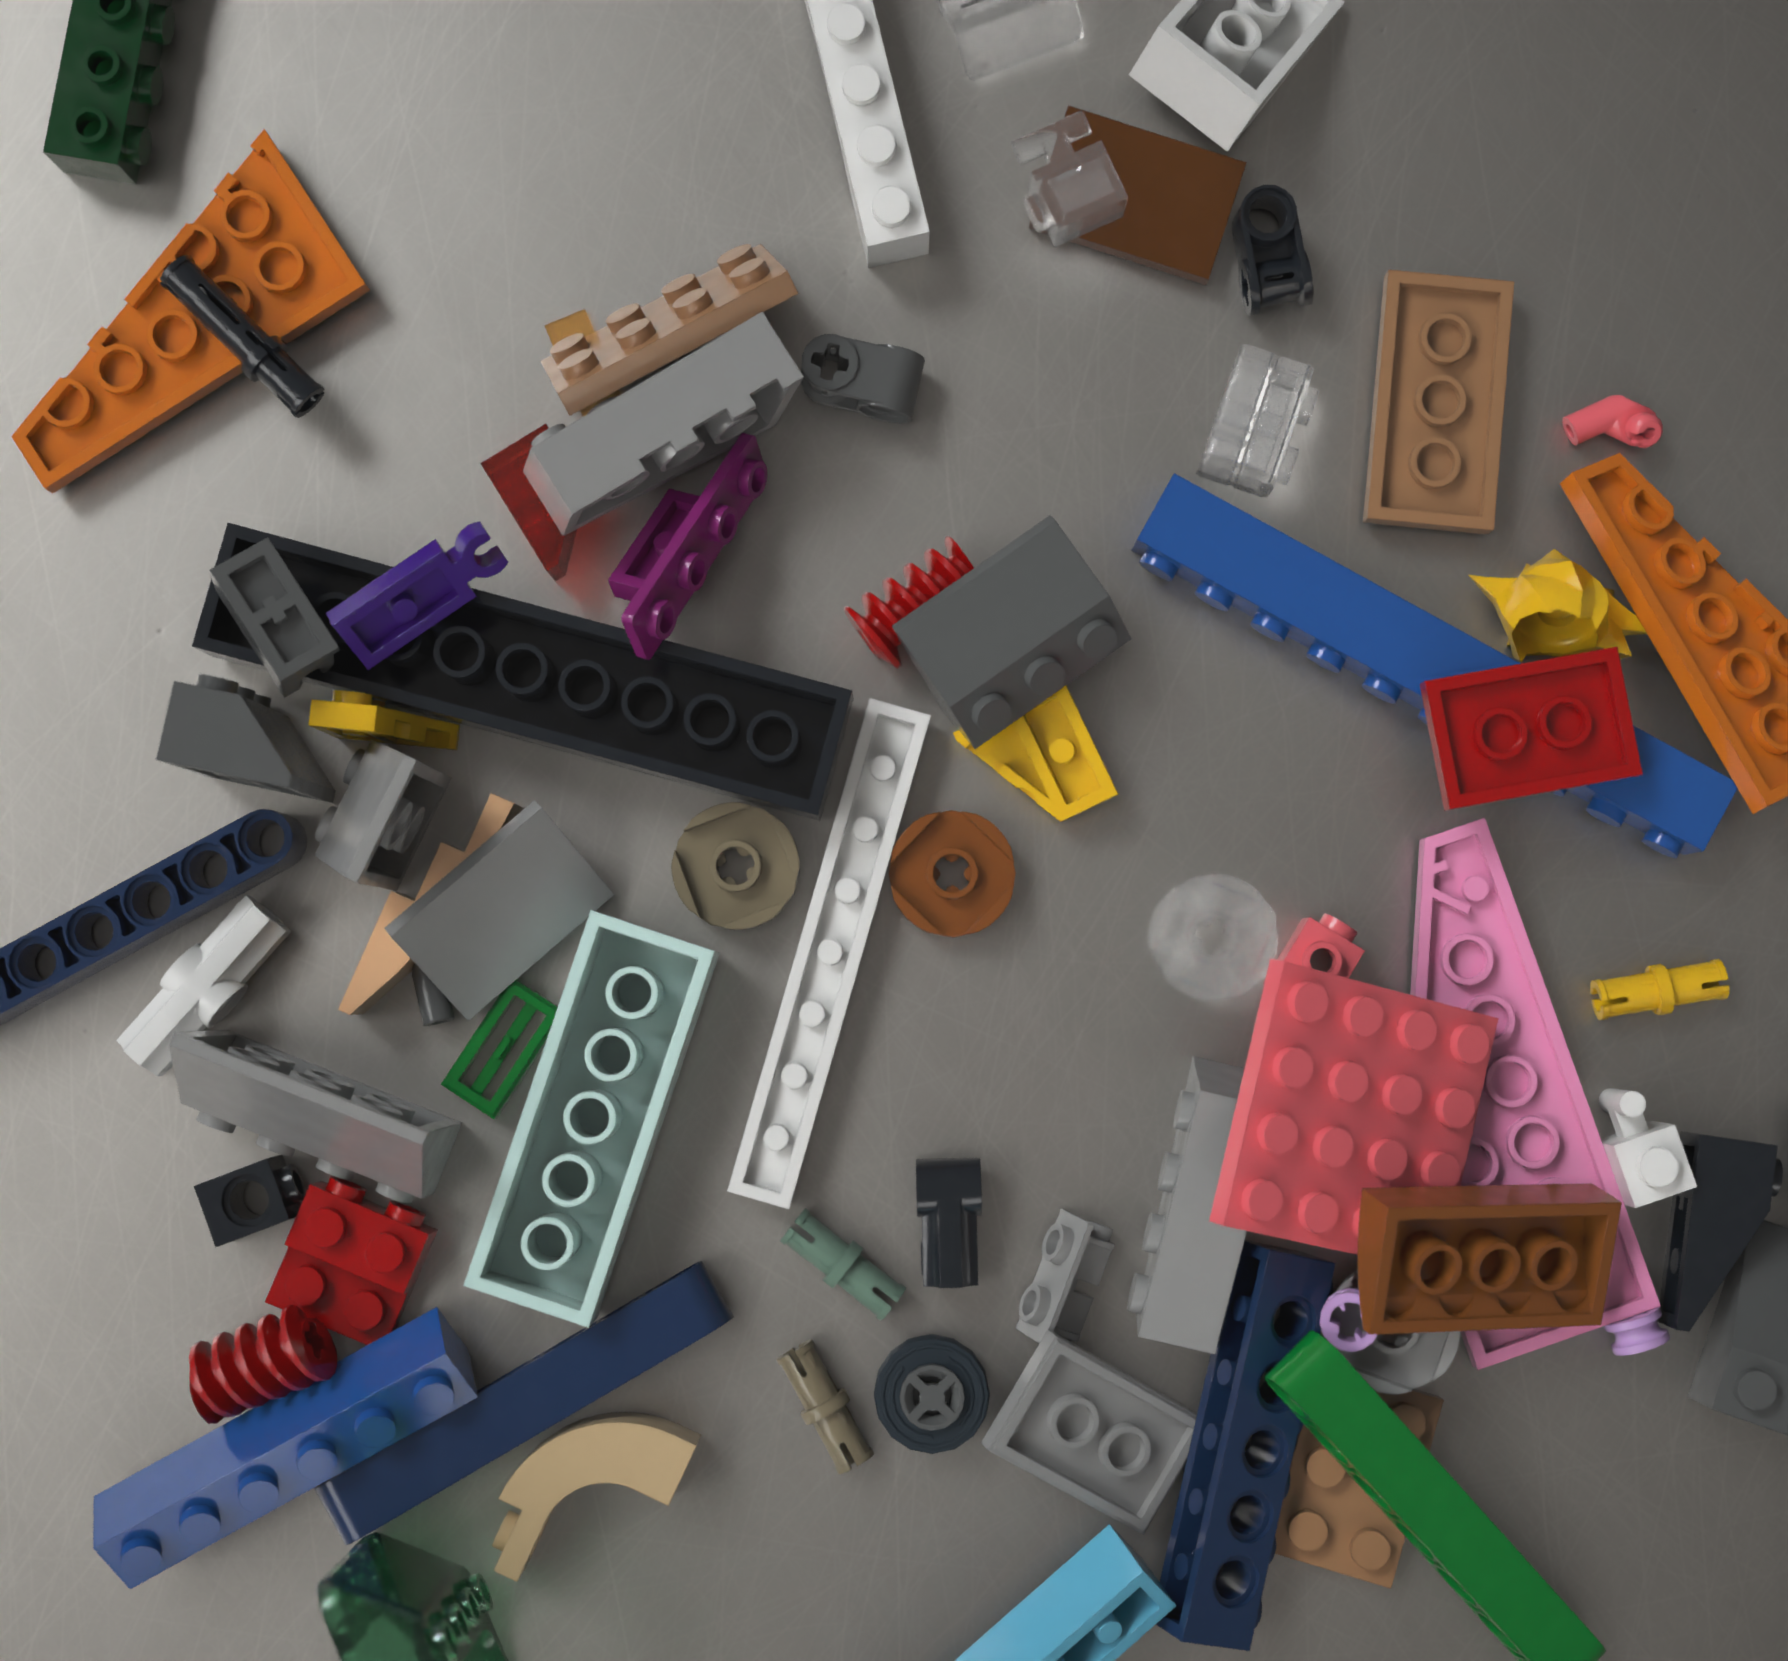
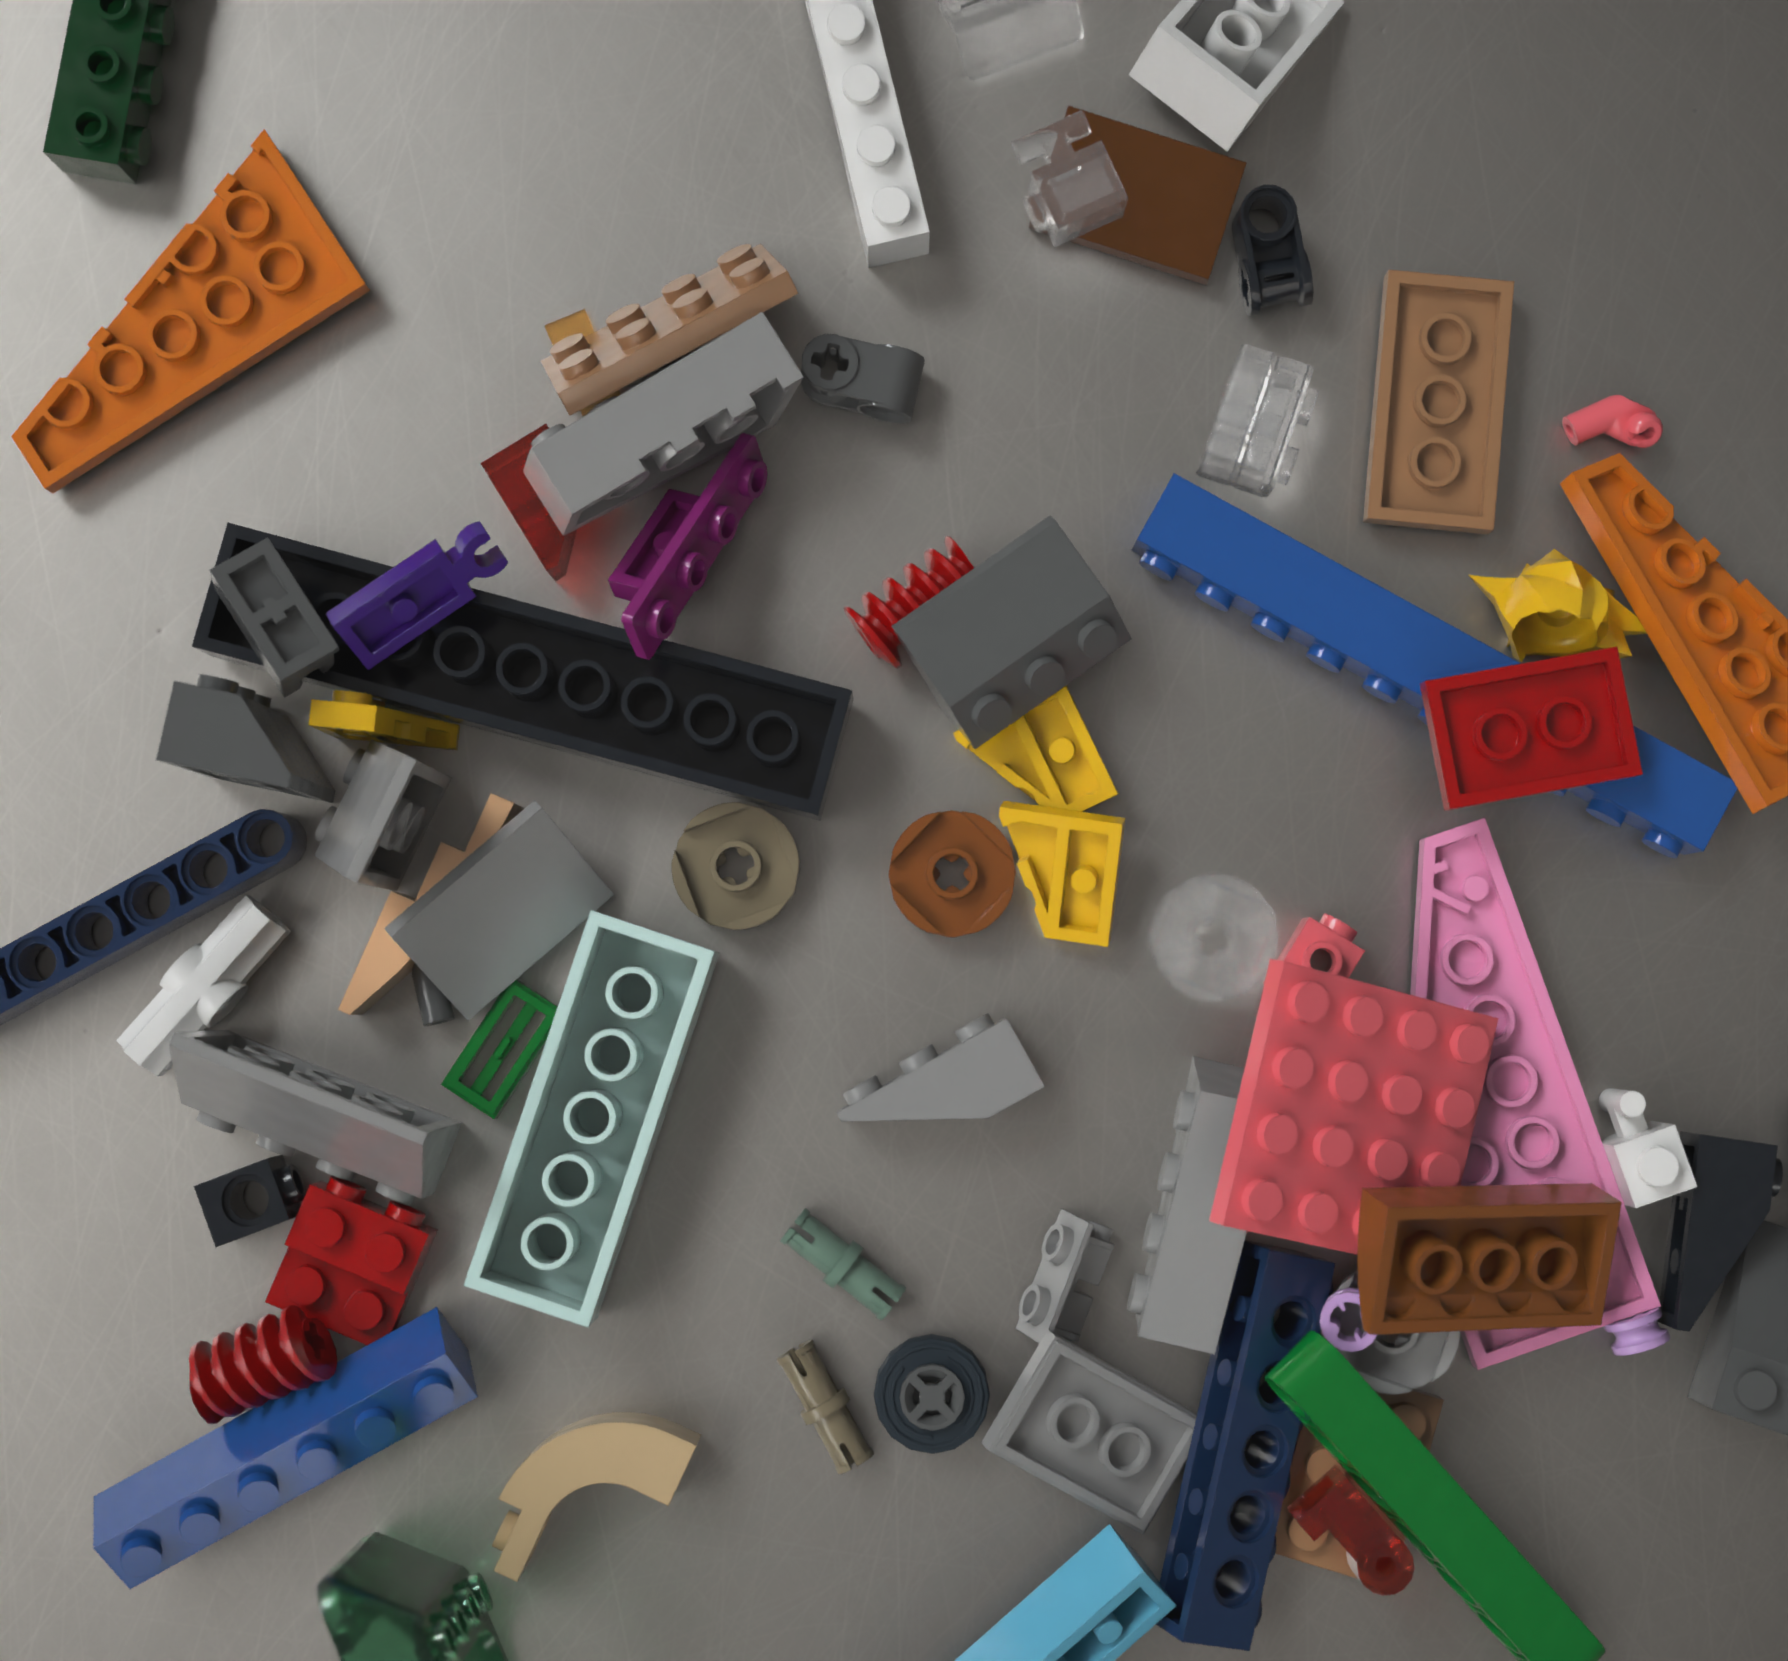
(262, 356): black pin -> none
(526, 1402): dark blue beam -> none
(829, 954): white plate -> none
(949, 1207): black piece -> none
(963, 1082): none -> light grey slope
(1069, 867): none -> yellow wing
(1370, 1544): none -> clear red leg
(1659, 989): yellow pin -> none

